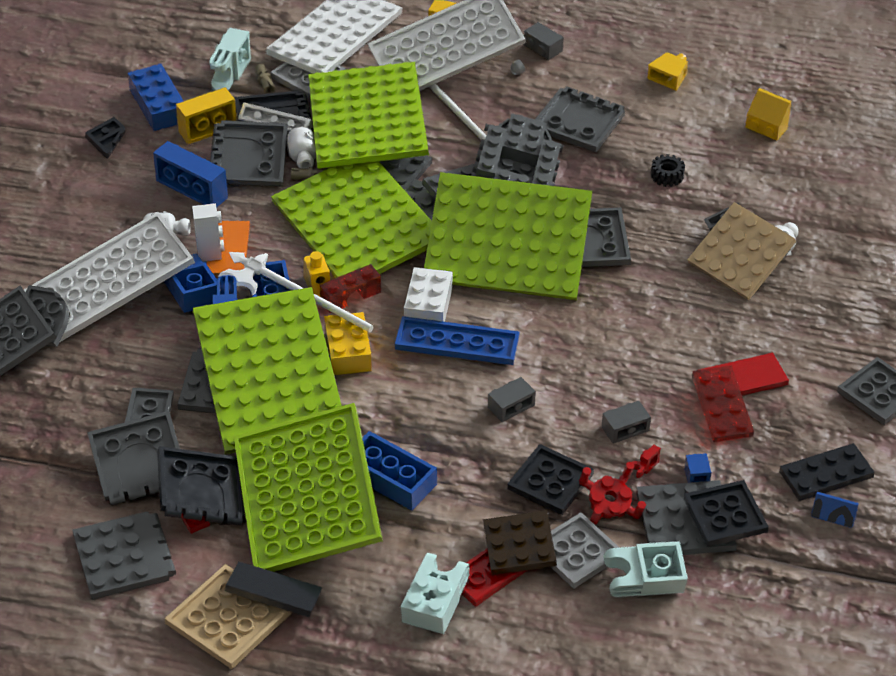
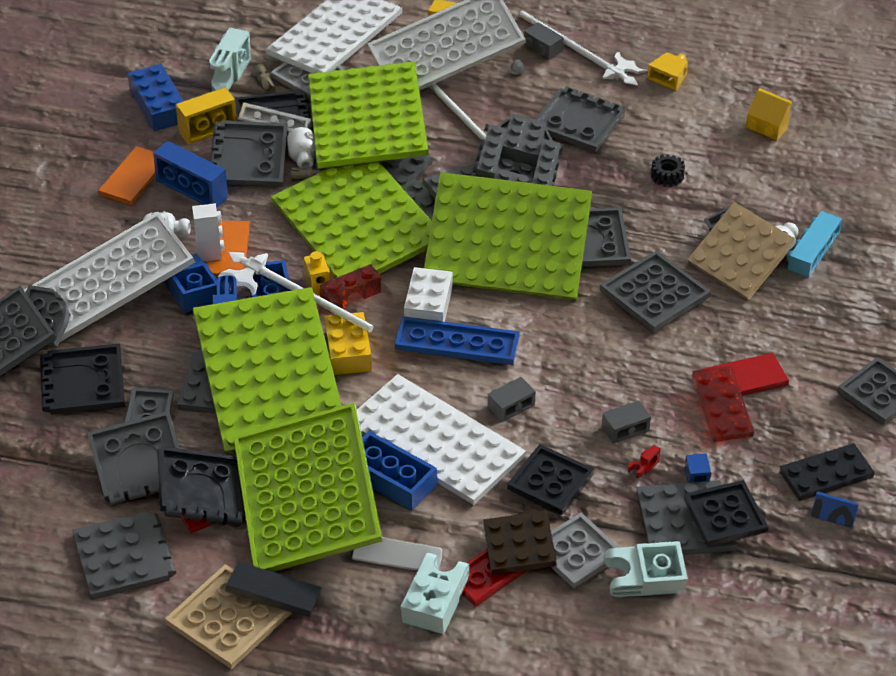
(82, 379): none -> black hinge
(106, 136): black wing -> none
(130, 177): none -> orange tile
(396, 554): none -> white slope
(465, 452): none -> white plate
(611, 70): none -> white piece
(615, 487): red plate -> none
(655, 291): none -> dark grey plate
(814, 243): none -> medium azure brick

